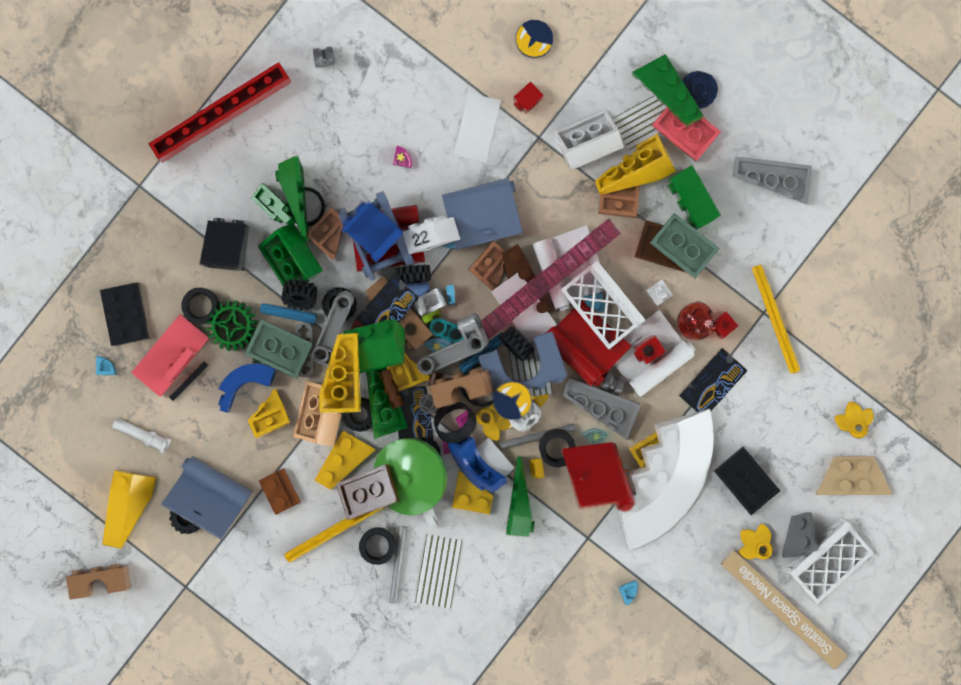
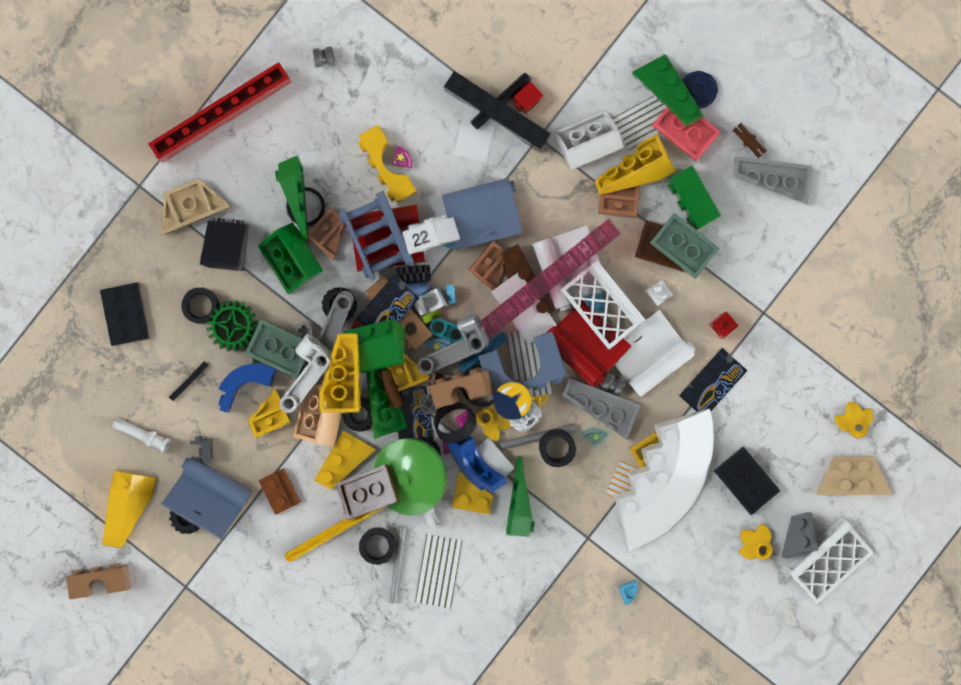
(104, 366): medium azure tile -> none
(170, 355): coral bracket -> none
(189, 204): none -> tan wing
(206, 451): none -> dark grey bracket
(273, 205): hinge -> none
(288, 313): dark azure axle -> none
(299, 294): black tyre -> none
(310, 350): none -> white piece
(372, 229): blue panel -> none
(399, 185): none -> yellow arch
(505, 97): none -> black axle
(510, 119): none -> black arch
(517, 343): black tyre -> none
(534, 38): tile -> none
(536, 468): yellow tile -> none
(598, 476): red door -> none
(657, 349): red brick -> none
(696, 321): clear red cylinder -> none
(749, 140): none -> reddish brown pin
(775, 319): yellow axle -> none
(784, 609): tan tile -> none

